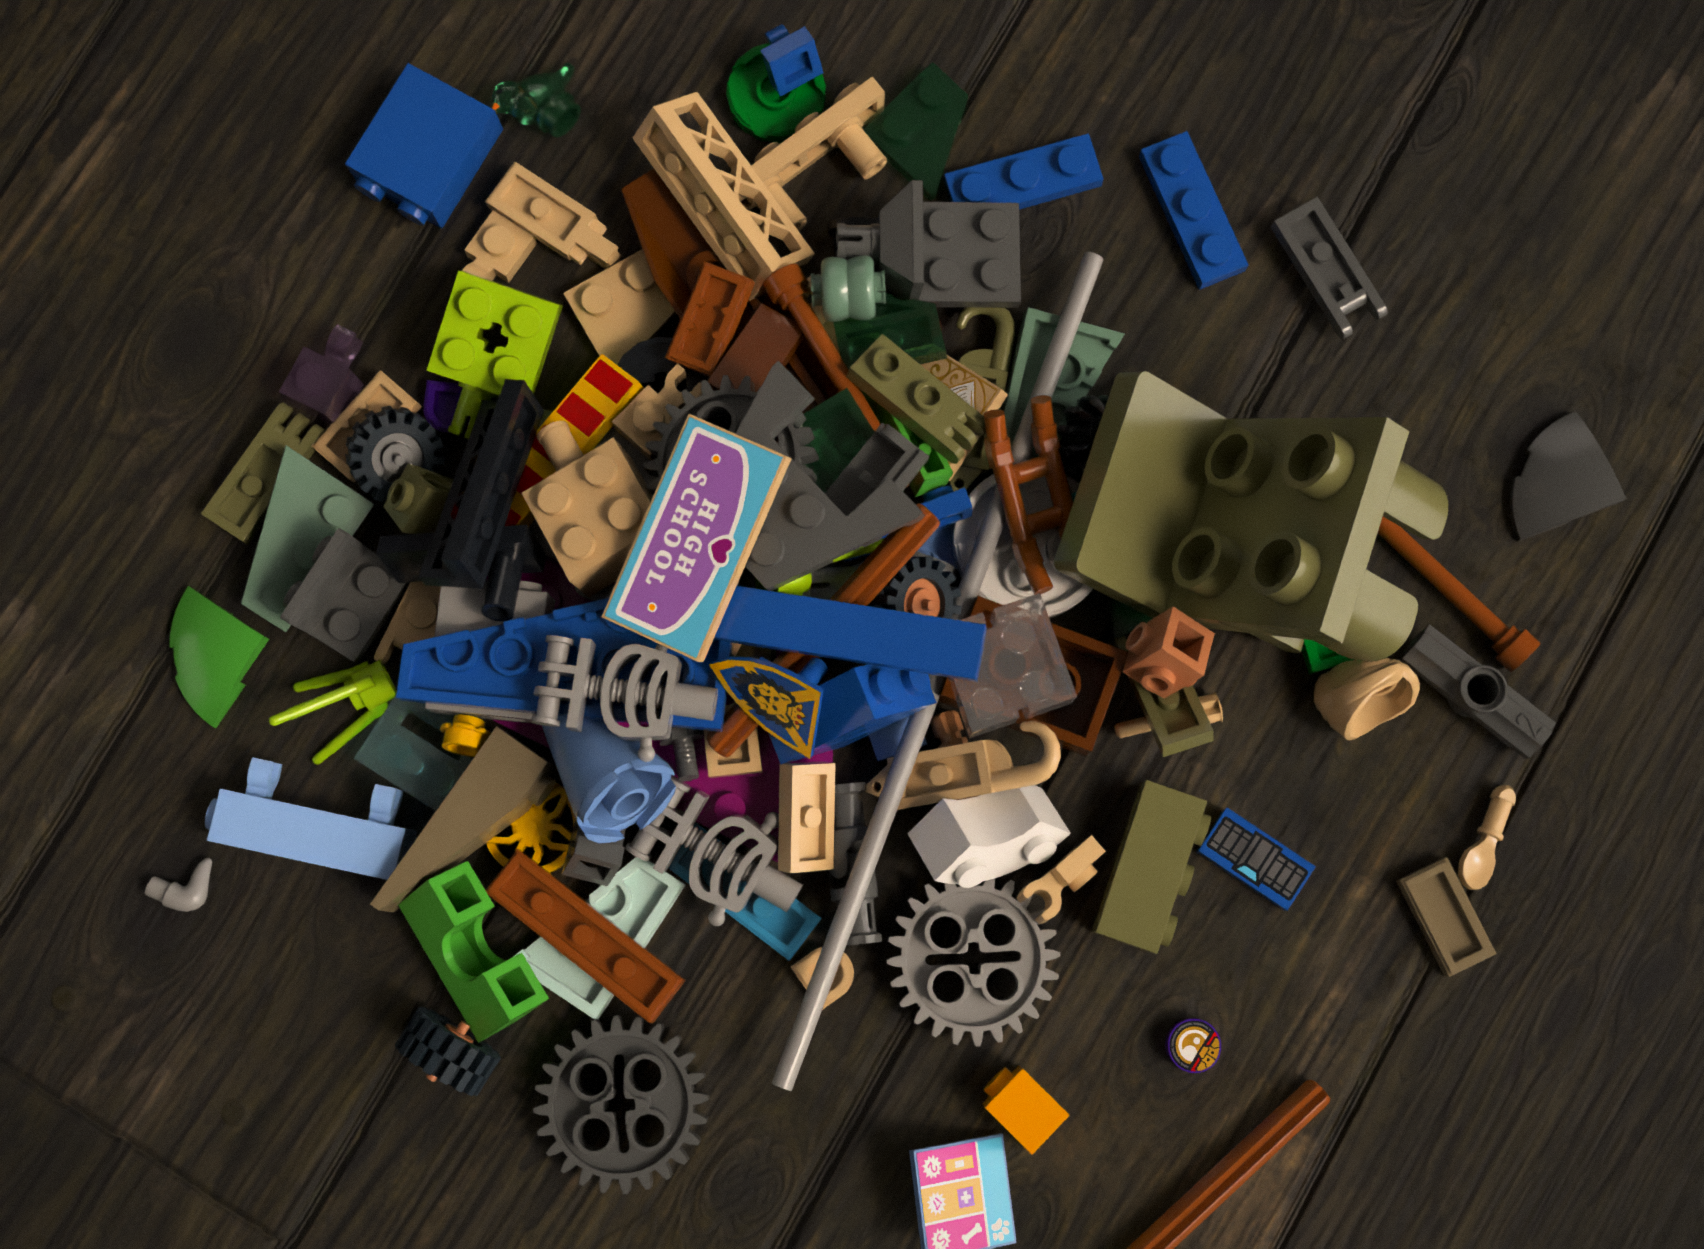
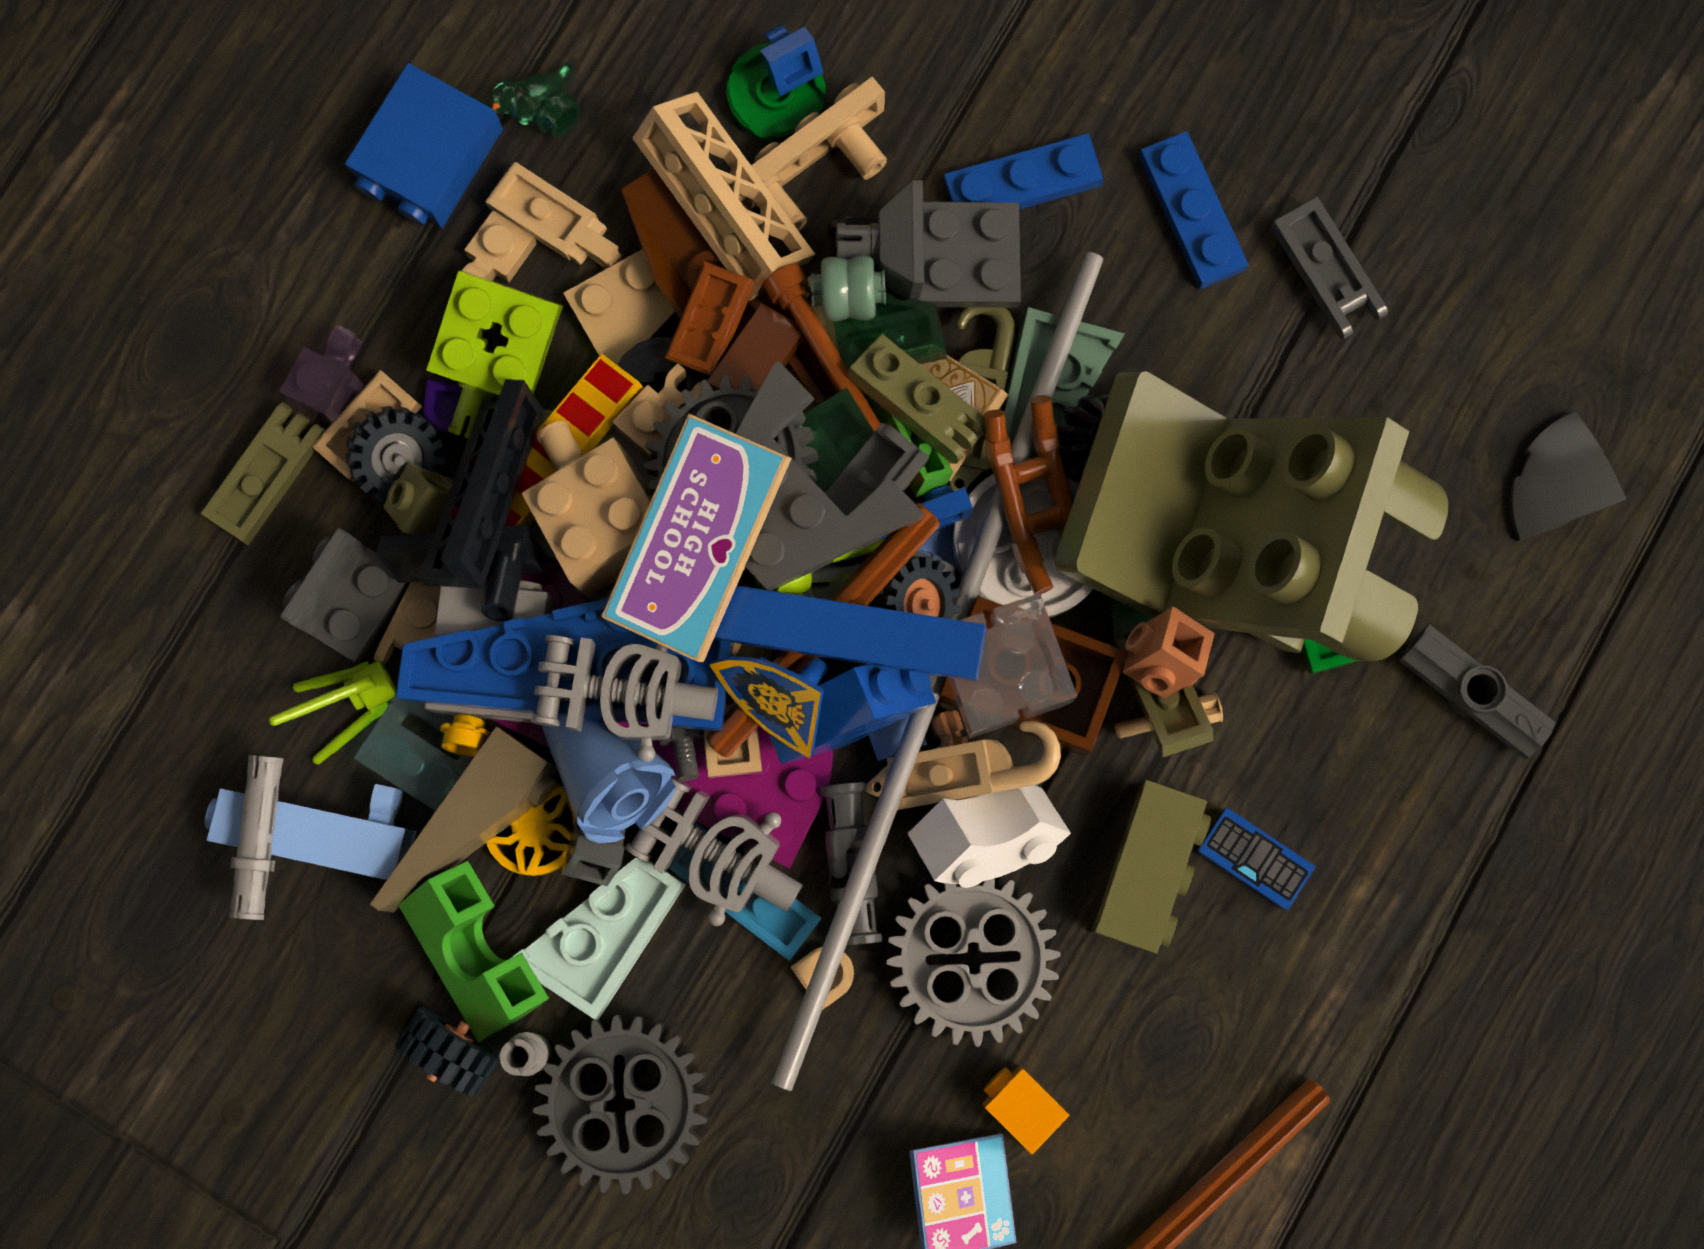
(182, 897): light grey animal -> none
(211, 654): bright green brick -> none
(255, 839): none -> light grey pin
(299, 515): sand green wing -> none
(513, 1056): none -> light grey pin
(585, 936): dark orange tile -> none
(806, 816): tan plate -> none
(921, 127): clear green wing -> none
(1071, 870): tan plate -> none
(1193, 1045): tile -> none
(1365, 694): tan hair -> none
(1446, 917): dark tan tile -> none
(1479, 860): tan piece -> none
(1510, 643): dark orange piece -> none

